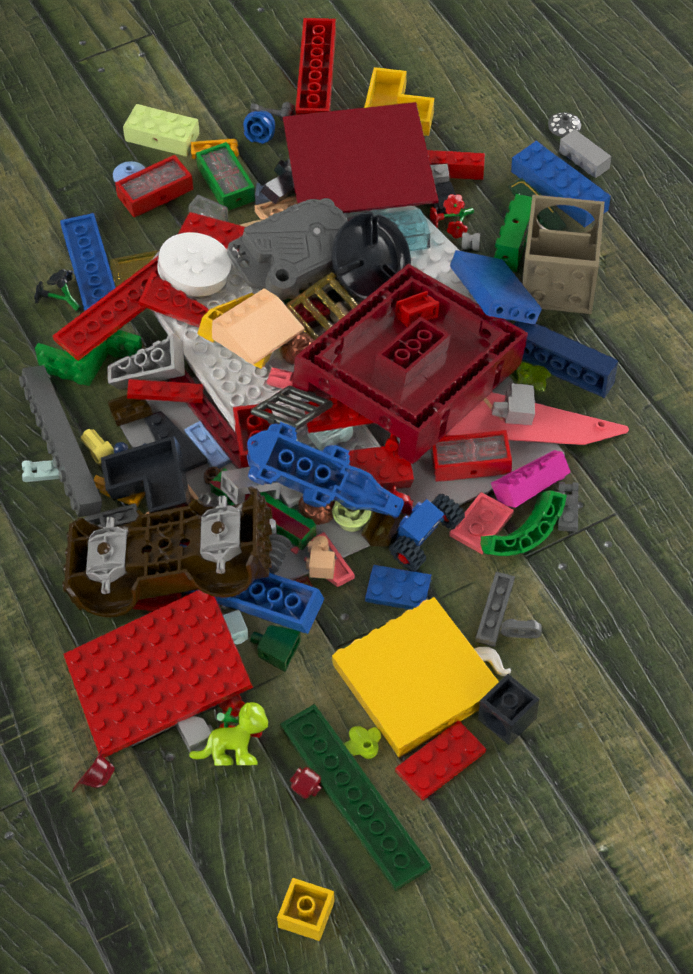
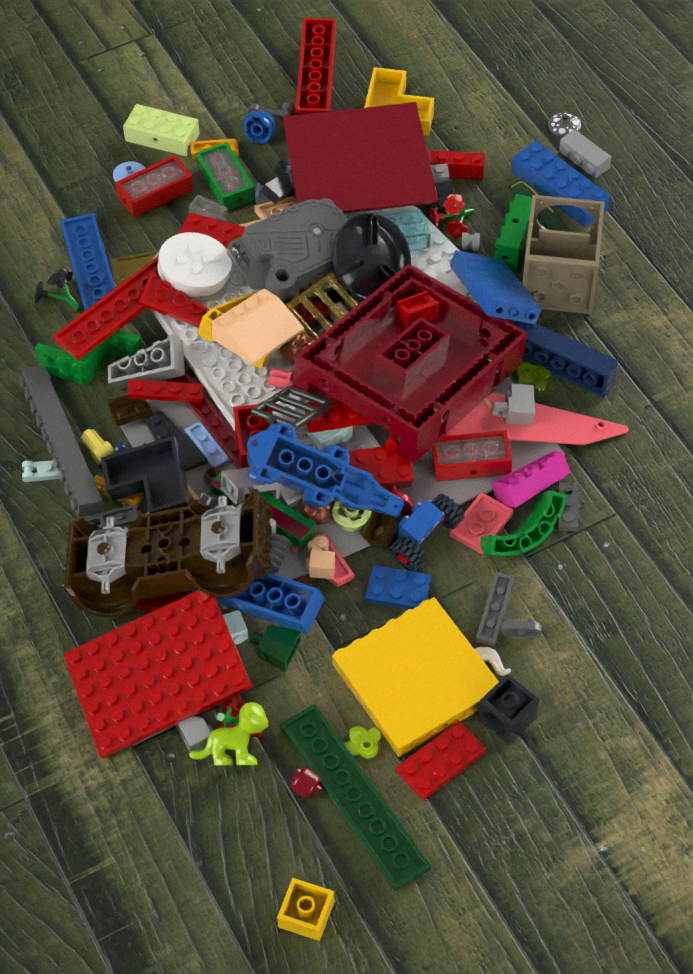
(97, 774): dark red piece -> none

